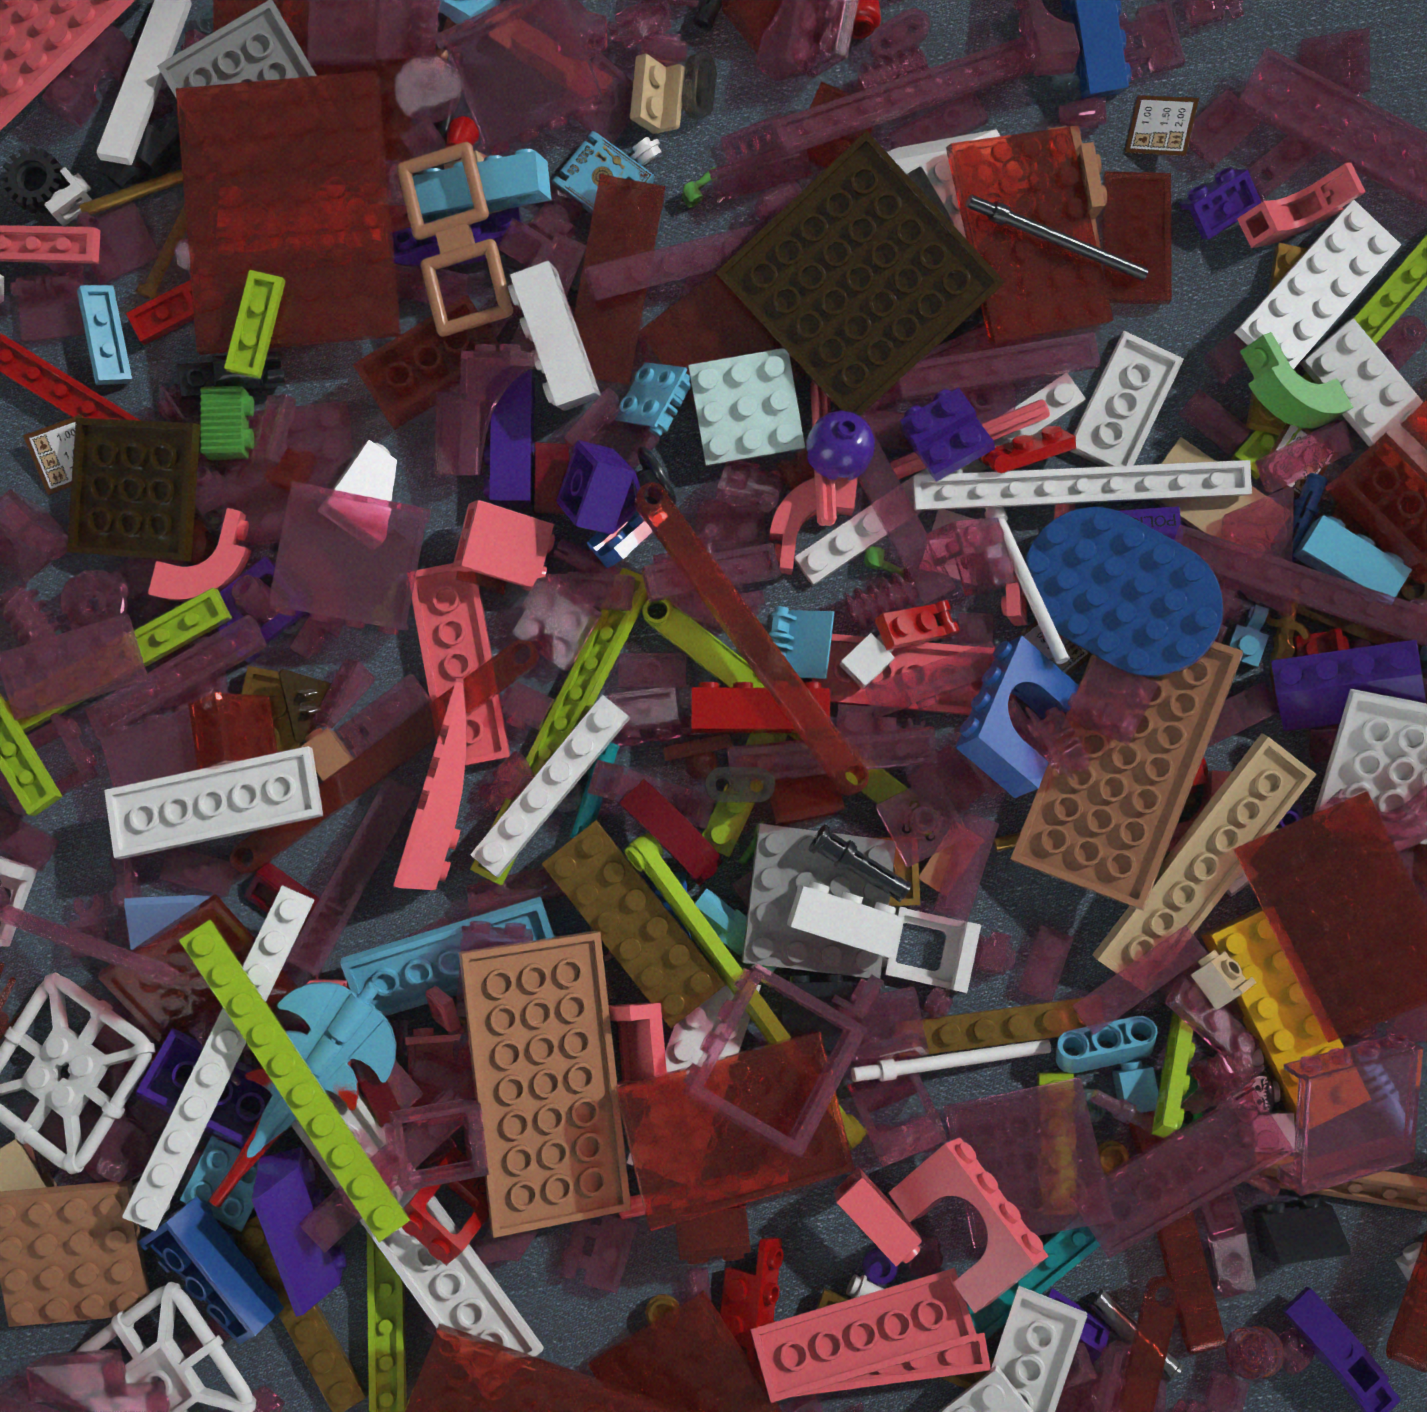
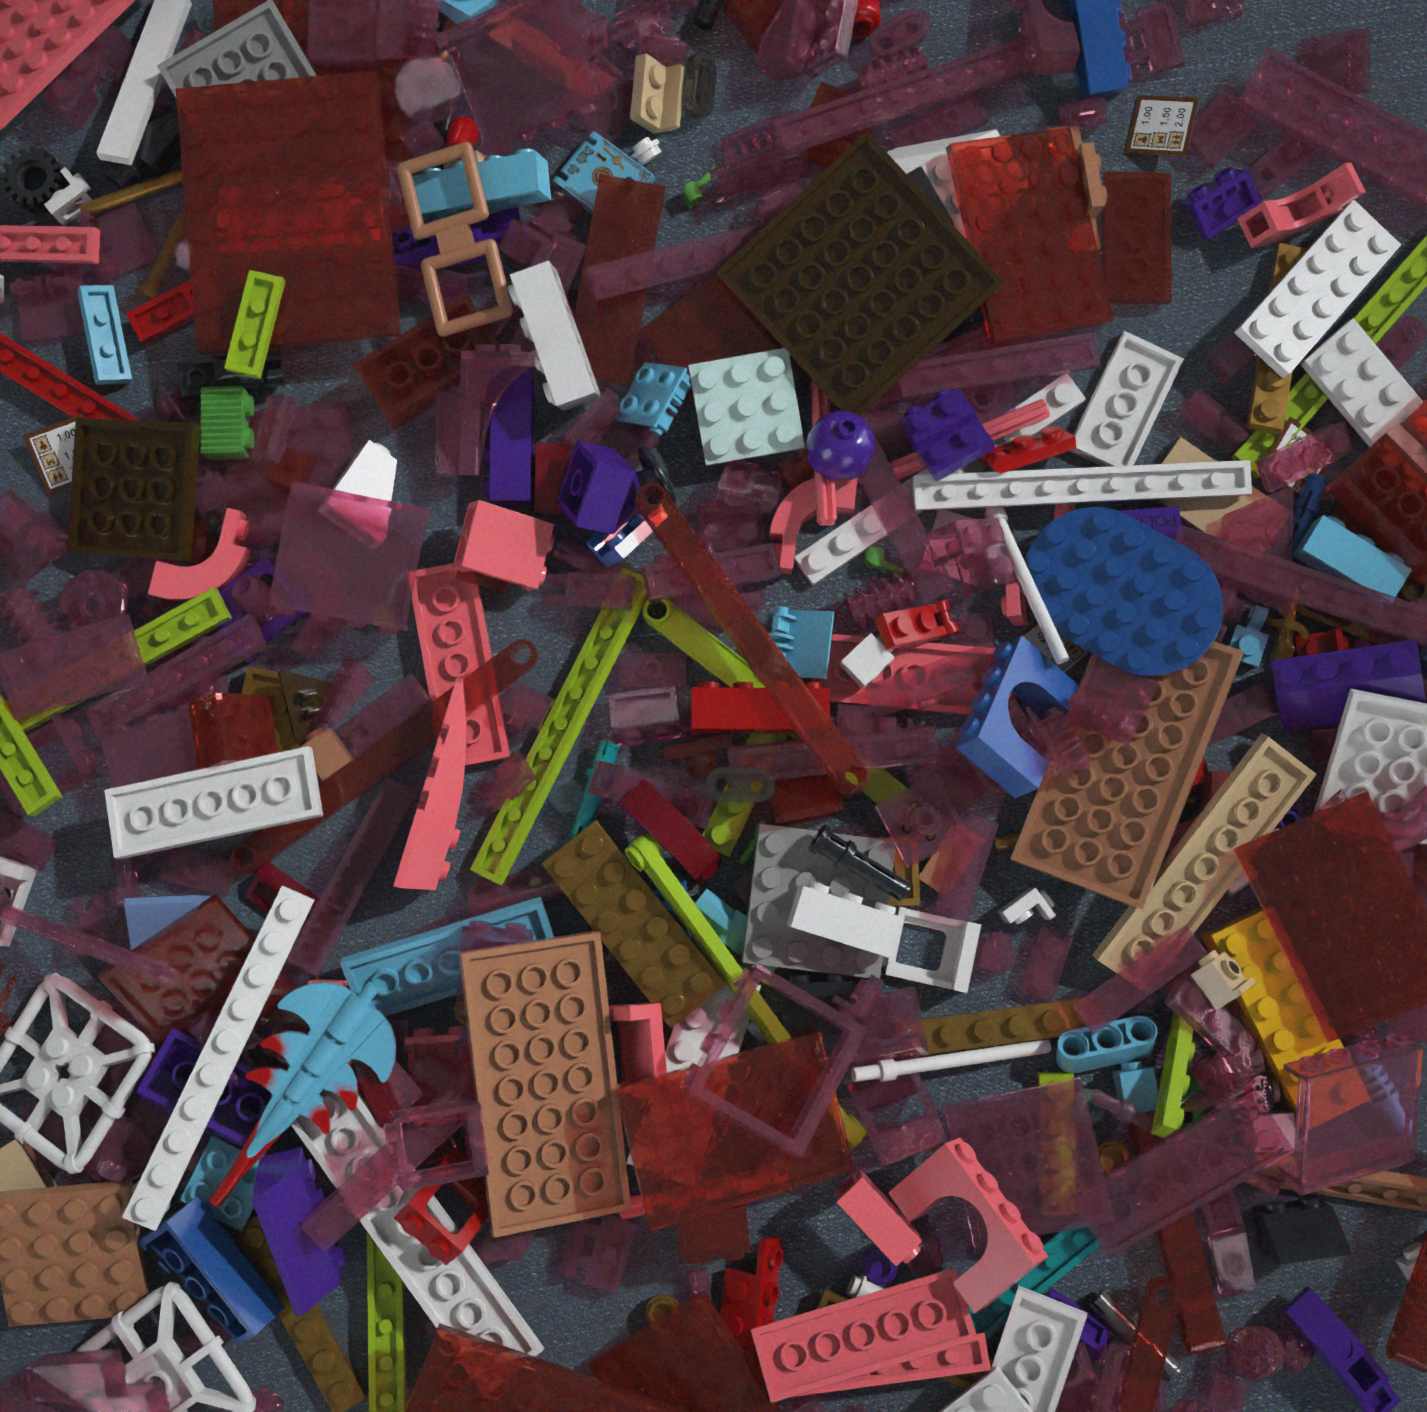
(295, 1081): lime plate -> none
(442, 1009): coral tile -> none
(550, 786): white plate -> none
(556, 621): clear pink plate -> none
(938, 1002): clear pink plate -> none
(1001, 213): black bar -> none
(1020, 907): none -> white bracket
(1286, 392): bright green arch -> none

